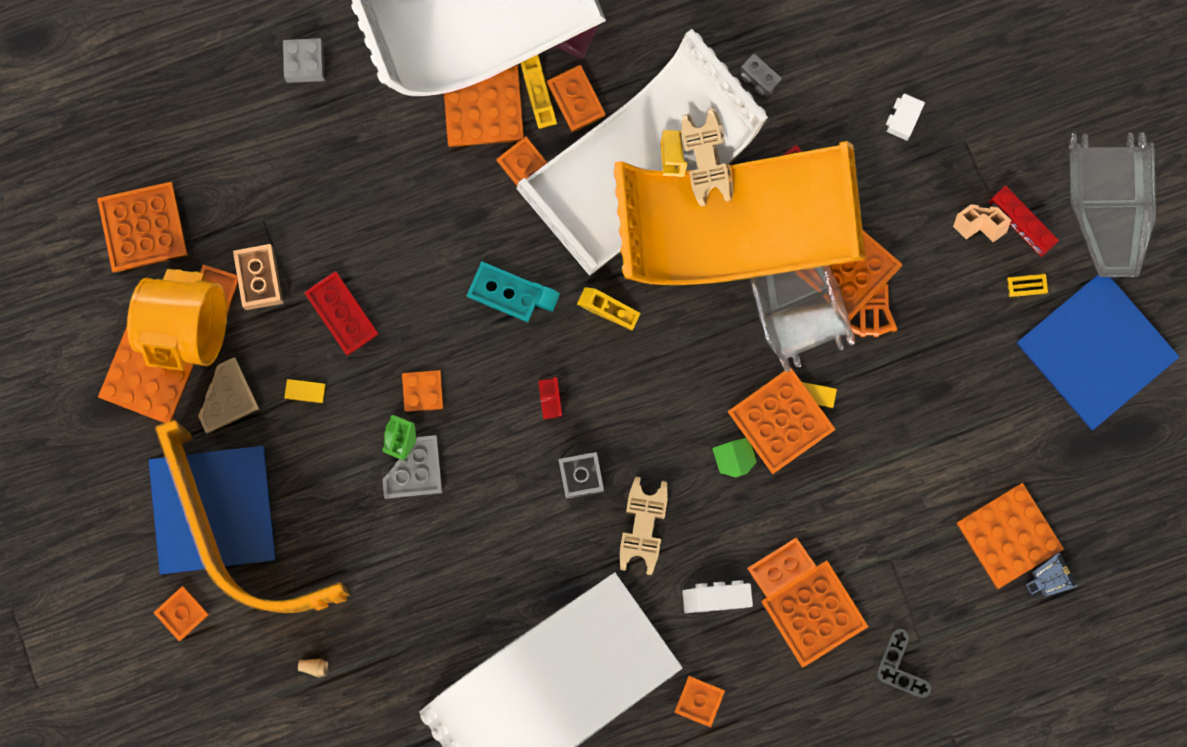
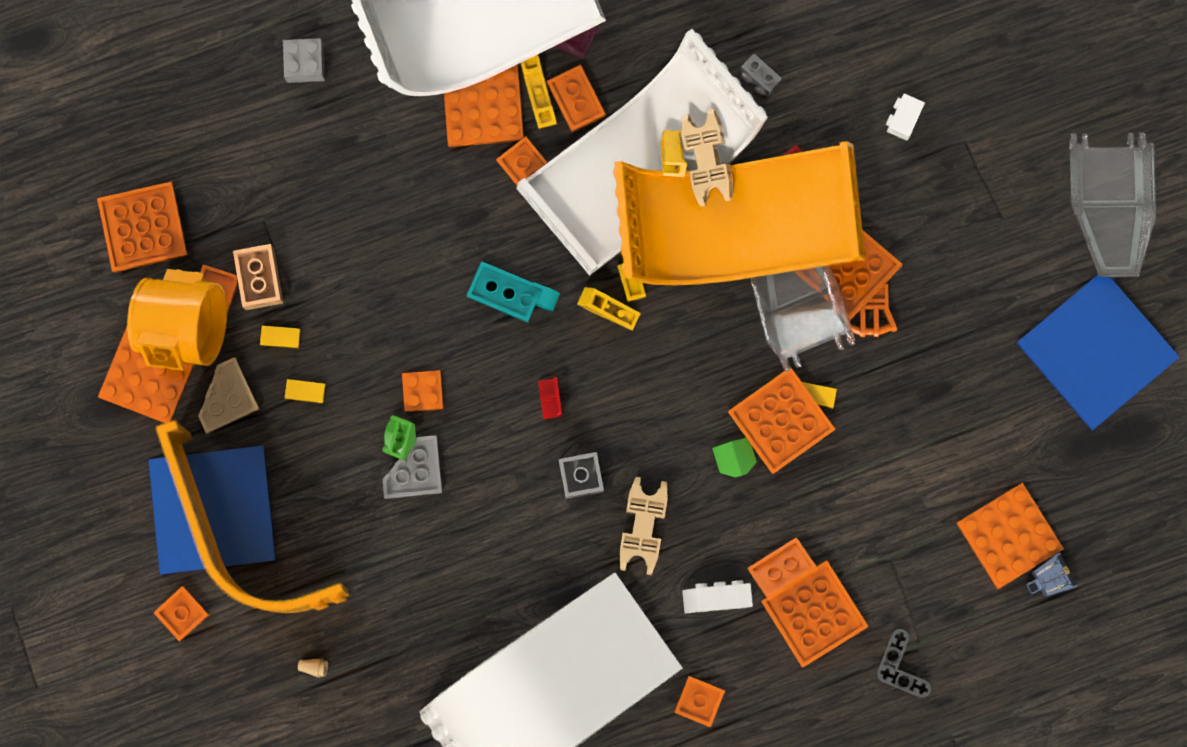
(280, 337): none -> yellow tile
(341, 313): red plate -> none
(633, 289): none -> yellow tile
(989, 221): light nougat brick -> none
(1010, 280): yellow tile -> none
(1024, 221): red brick -> none

